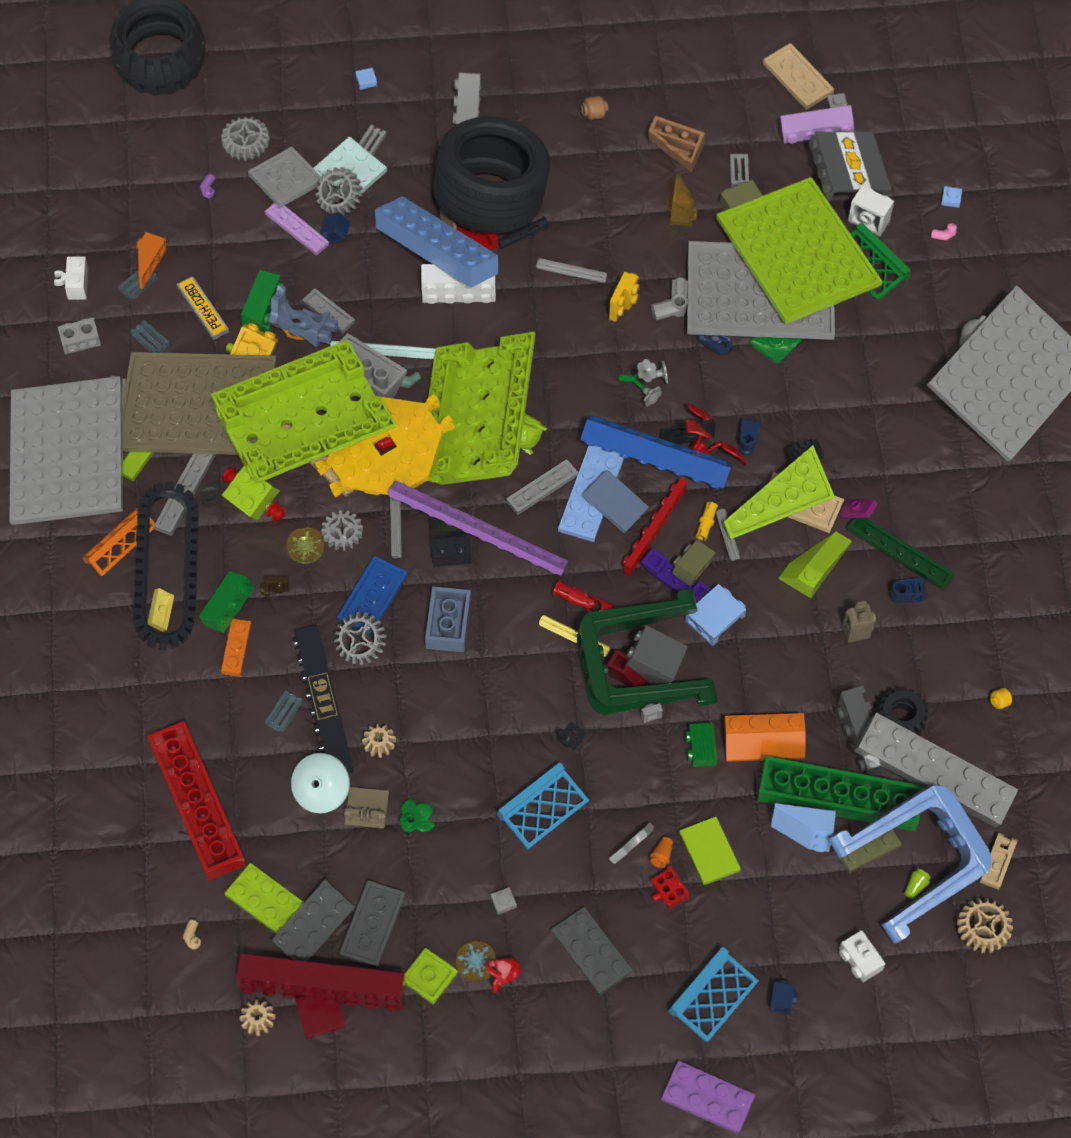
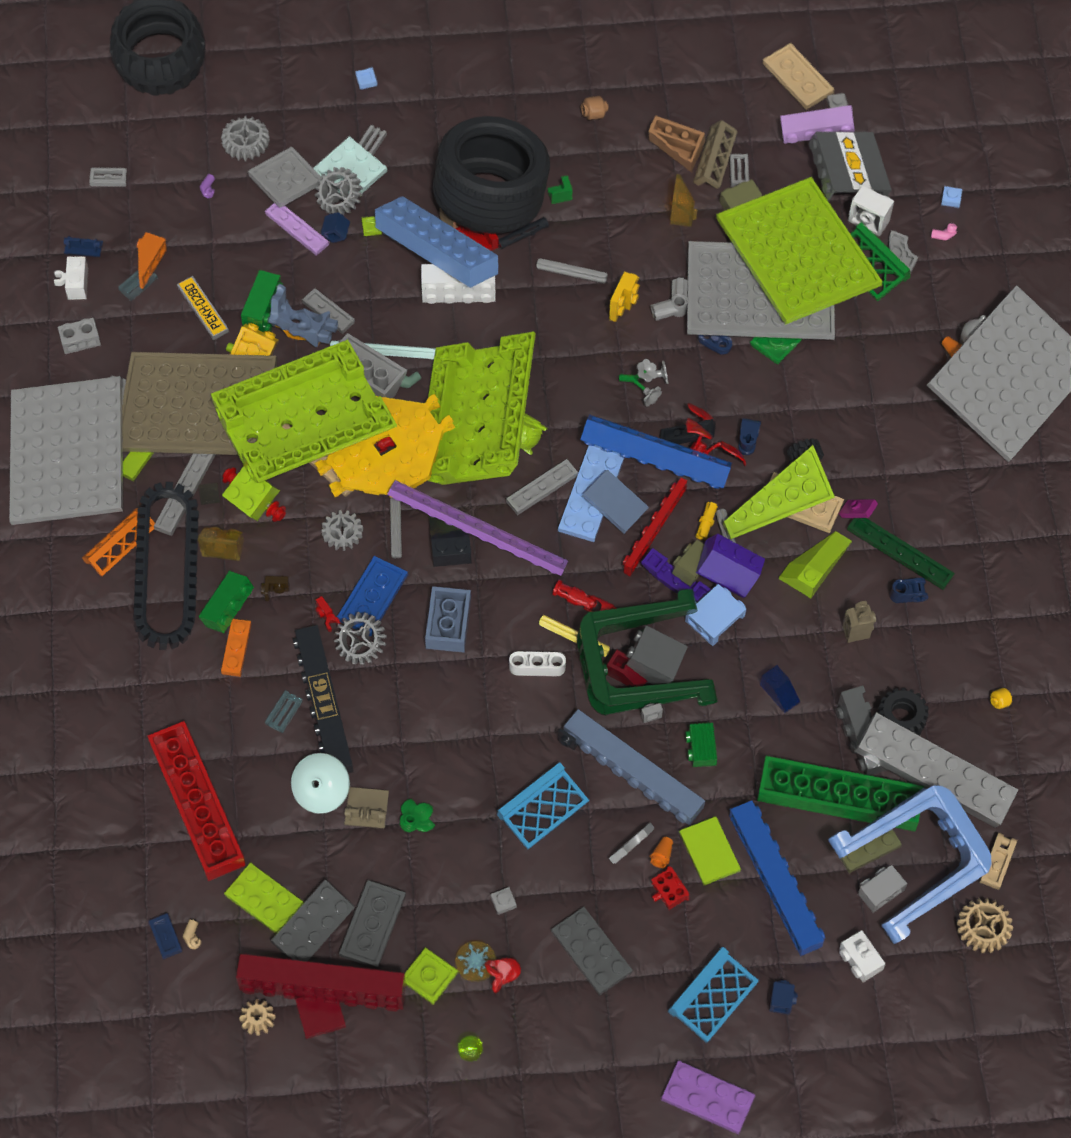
(82, 246): none -> dark blue hinge
(109, 178): none -> light grey tile
(140, 328): clear light blue tile -> none
(160, 609): light yellow plate -> none
(165, 936): none -> dark blue plate
(221, 543): none -> clear yellow slope
(305, 545): clear yellow tile -> none
(323, 610): none -> red plate
(369, 226): none -> lime tile
(379, 747): tan gear -> none
(468, 97): light grey wedge -> none
(470, 1048): none -> clear neon green piece
(528, 658): none -> white beam
(562, 192): none -> green panel
(634, 768): none -> sand blue brick
(711, 149): none -> dark tan fence
(729, 565): none -> dark purple slope
(764, 735): orange slope -> none
(776, 878): none -> blue brick
(780, 689): none -> clear blue slope
(805, 825): light blue slope -> none
(882, 888): none -> light grey brick
(899, 246): none -> light grey tile
(917, 882): lime cone -> none
(951, 345): none -> orange cone

